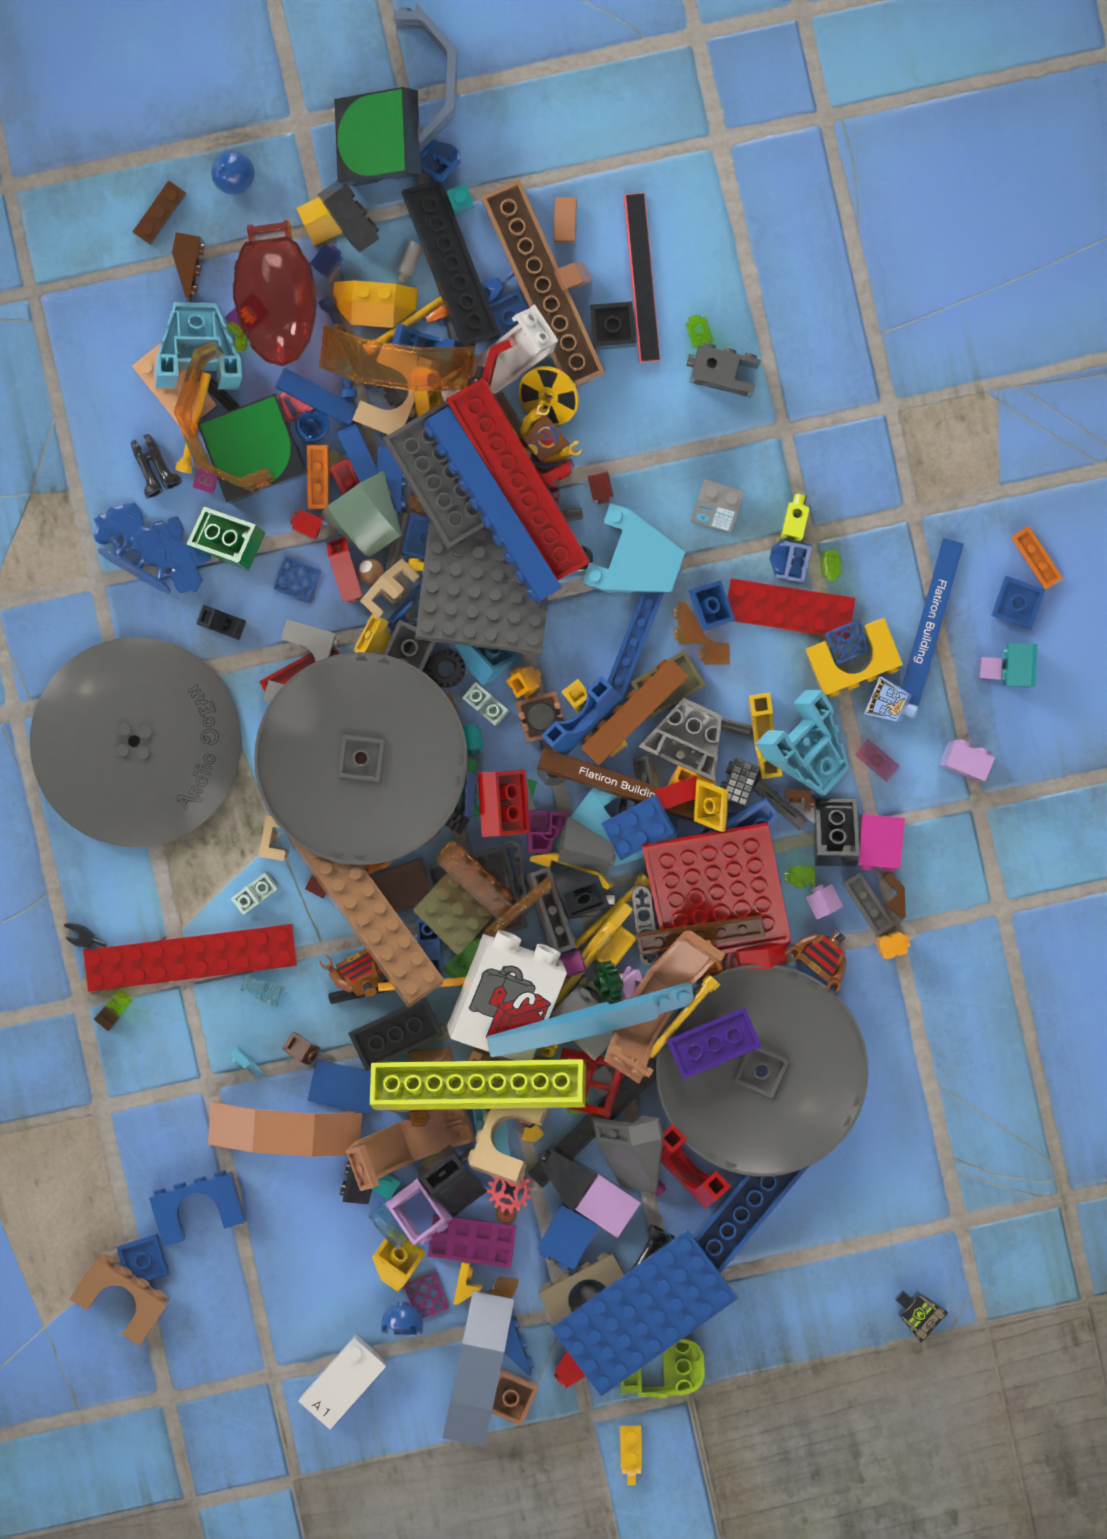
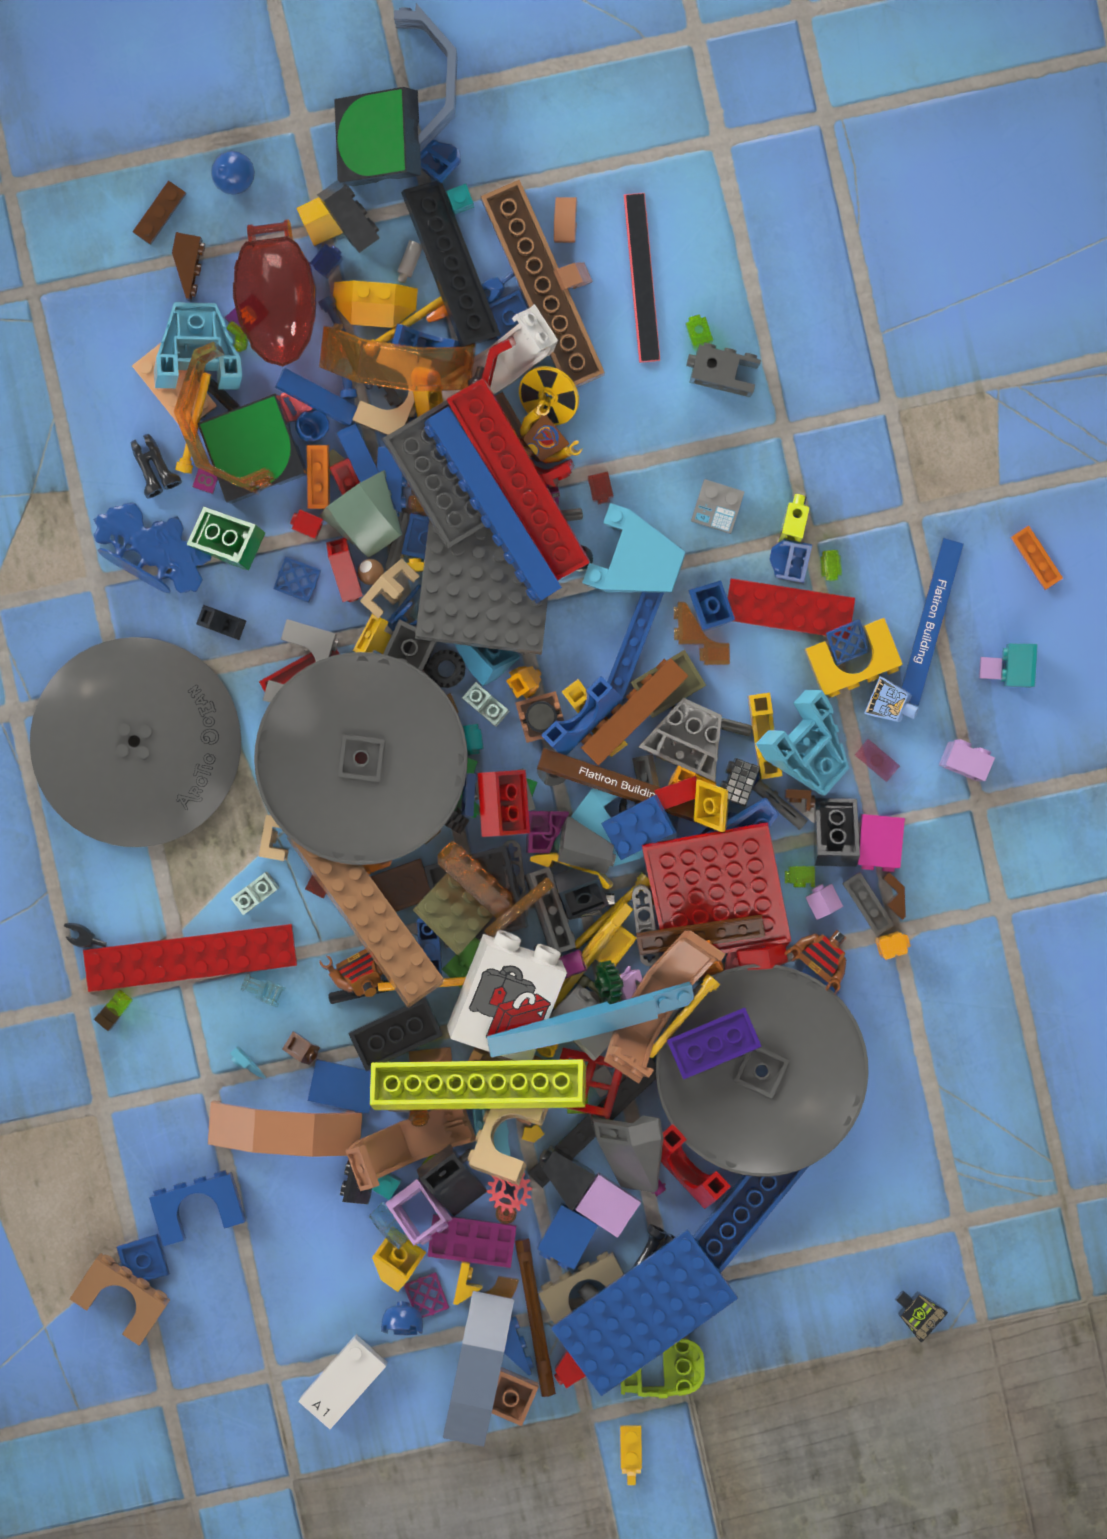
(535, 1318): none -> reddish brown piece
(612, 325): black brick -> none
(1018, 602): blue plate -> none

